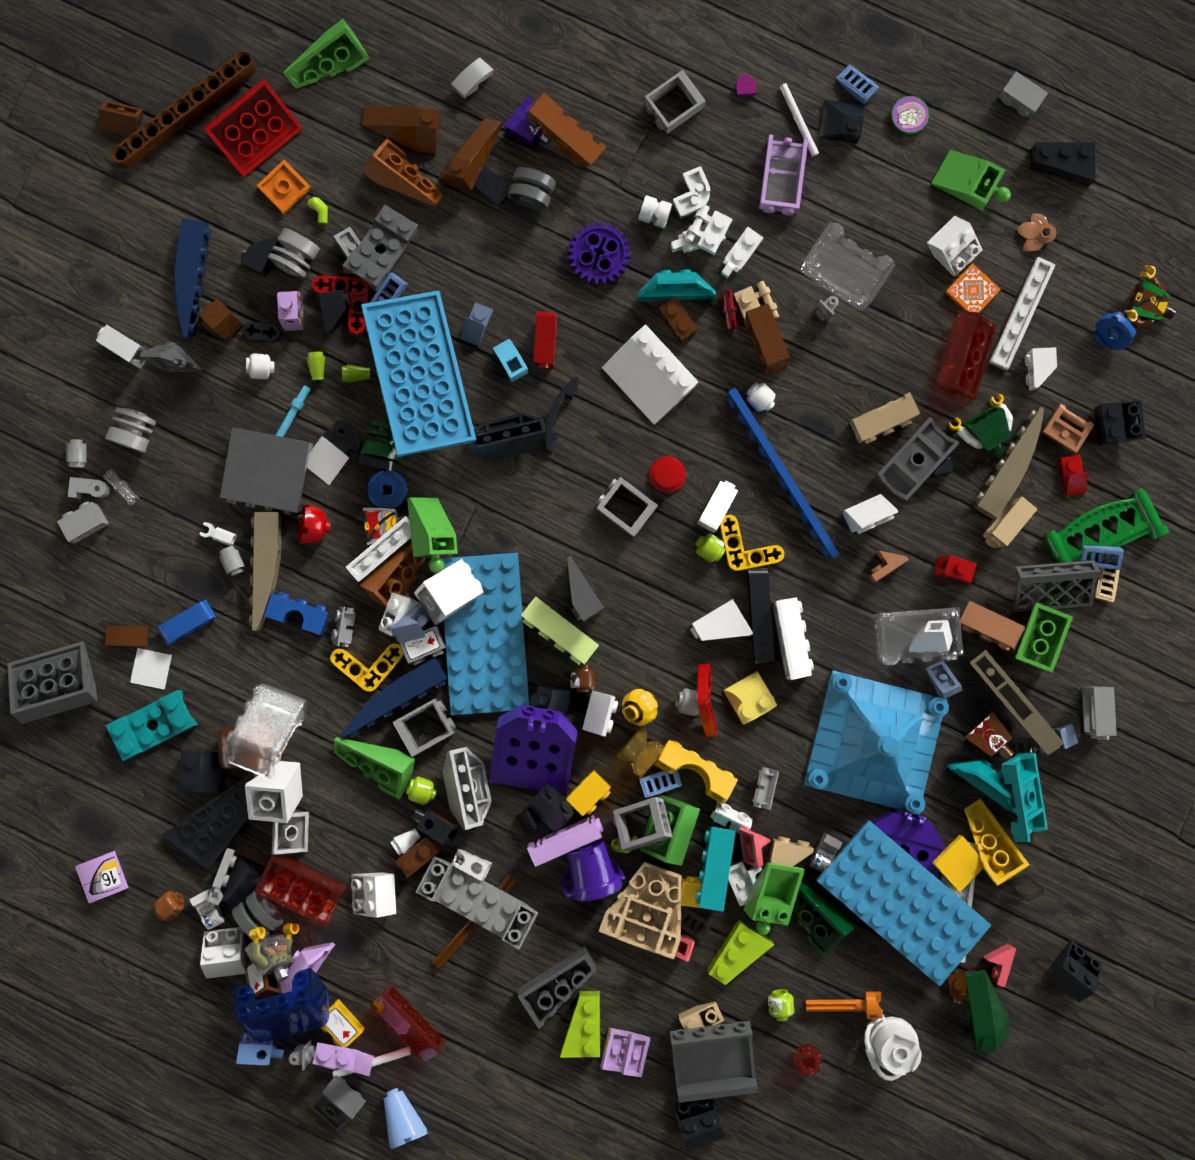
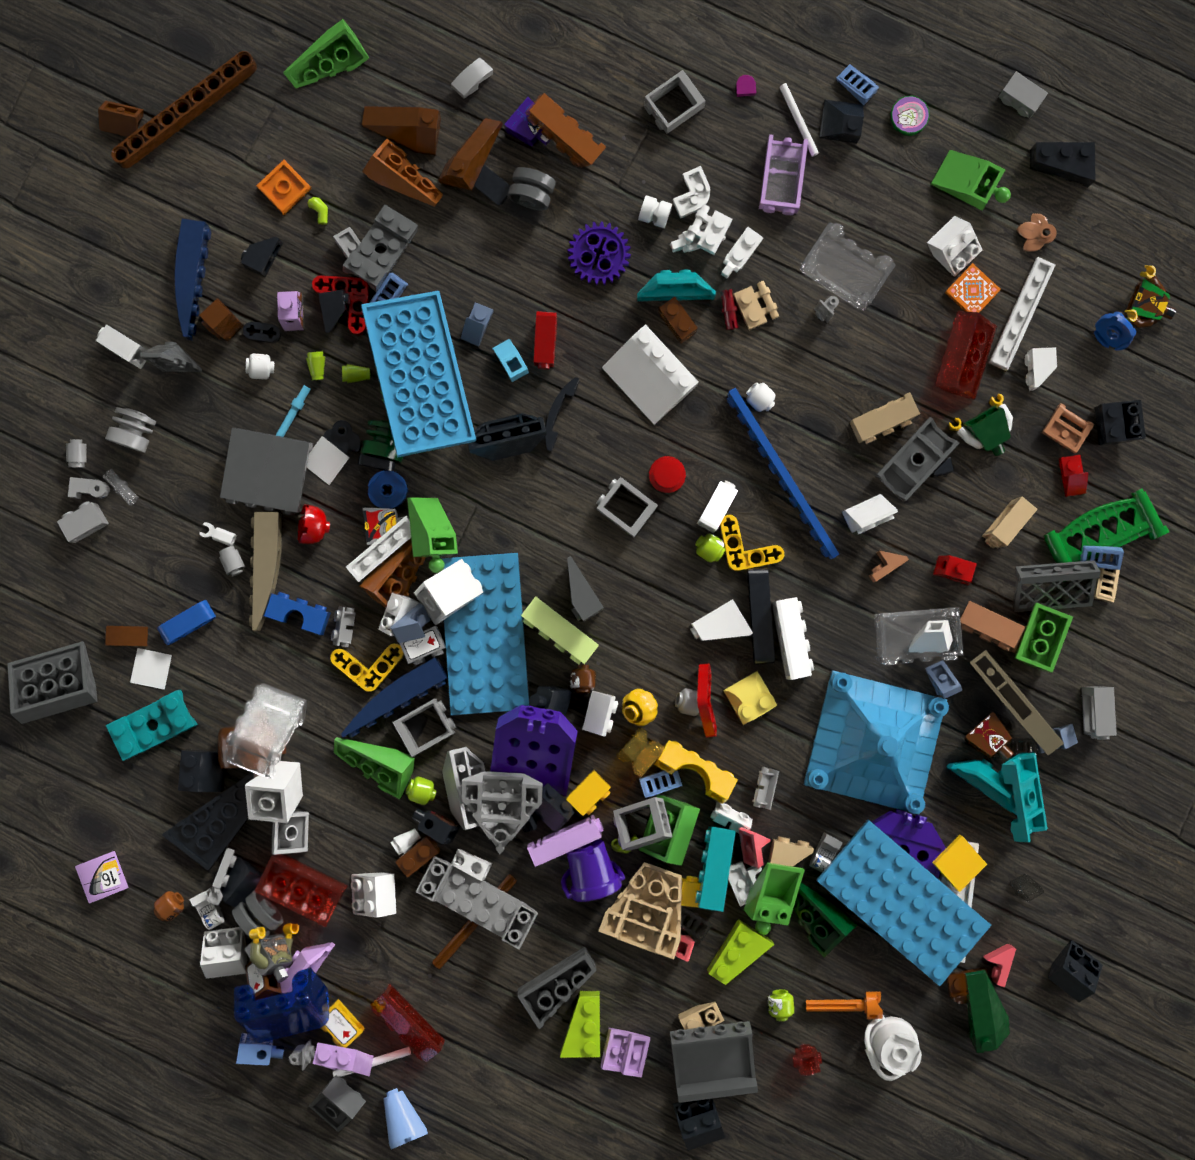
(253, 127): red slope -> none
(293, 253): light grey wheel -> none
(501, 803): none -> light grey wedge
(766, 339): reddish brown wedge -> none
(996, 849): yellow wedge -> none
(1010, 469): dark tan slope -> none

